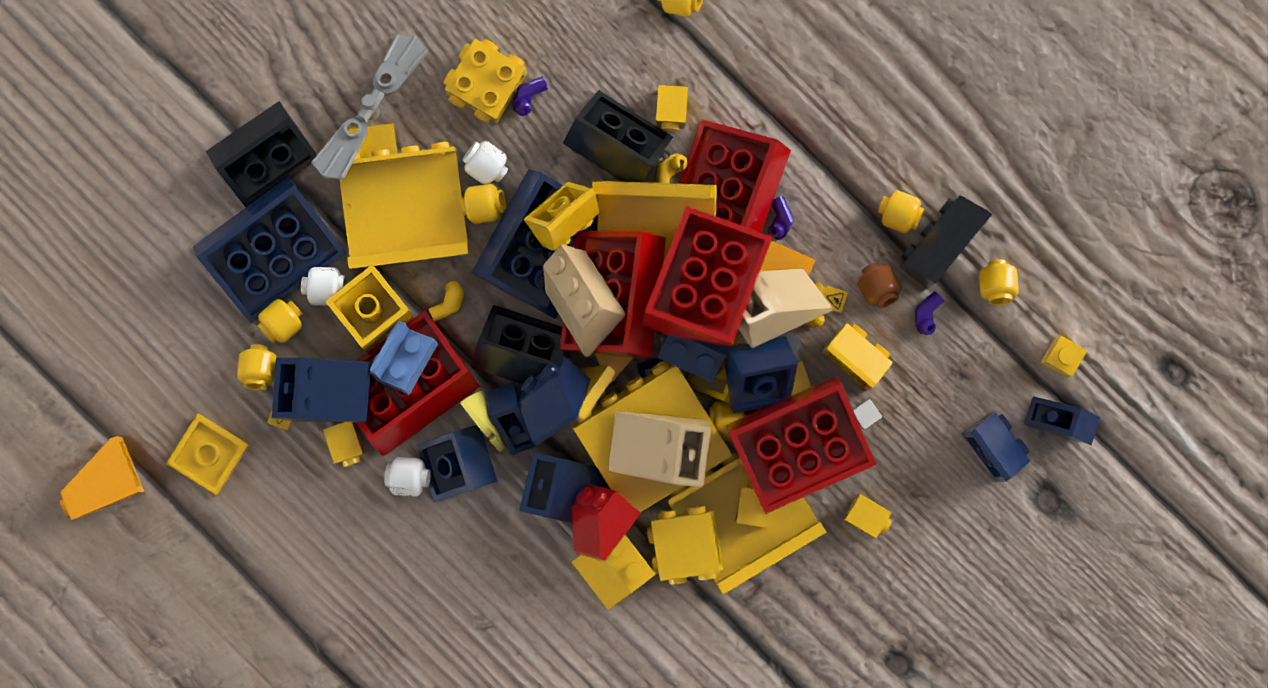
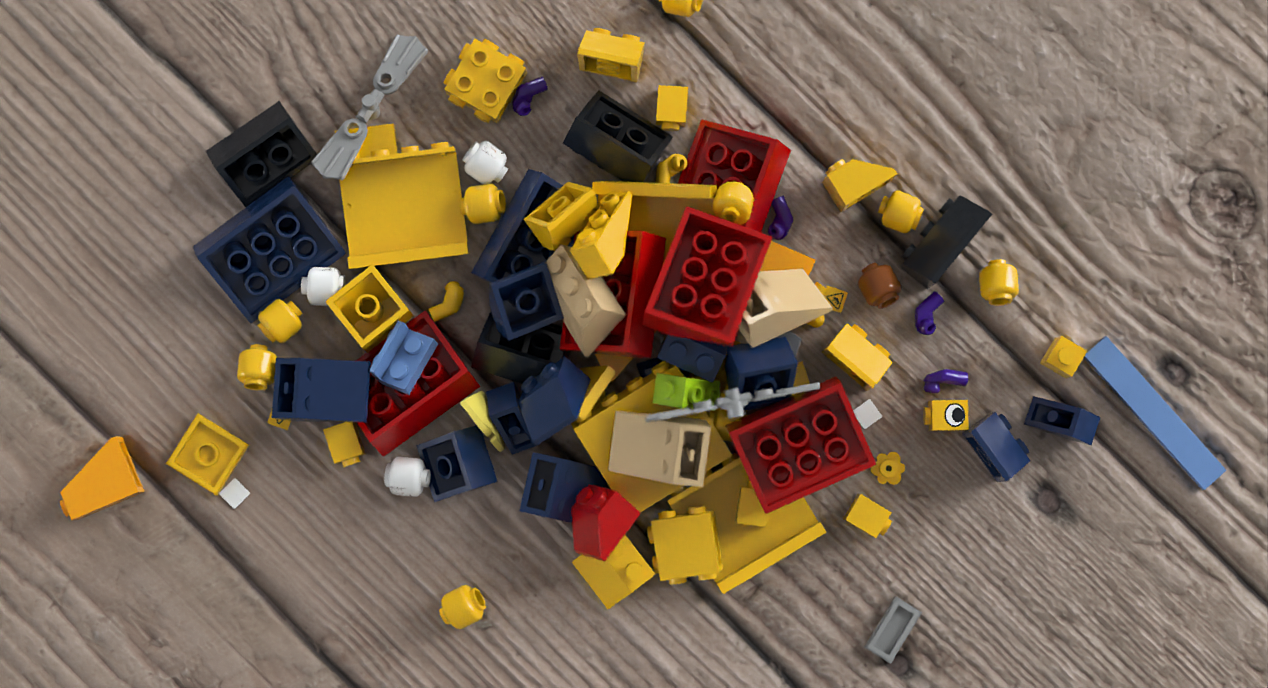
(234, 493): none -> white sticker
(462, 607): none -> yellow head
(524, 302): none -> dark blue slope
(604, 238): none -> yellow slope
(611, 54): none -> yellow slope
(684, 391): none -> lime bracket
(733, 202): none -> yellow head
(733, 402): none -> light grey piece
(854, 181): none -> yellow slope
(893, 629): none -> light grey tile
(894, 475): none -> yellow plant
(944, 376): none -> dark purple arm
(946, 415): none -> yellow brick
(1154, 413): none -> medium blue tile

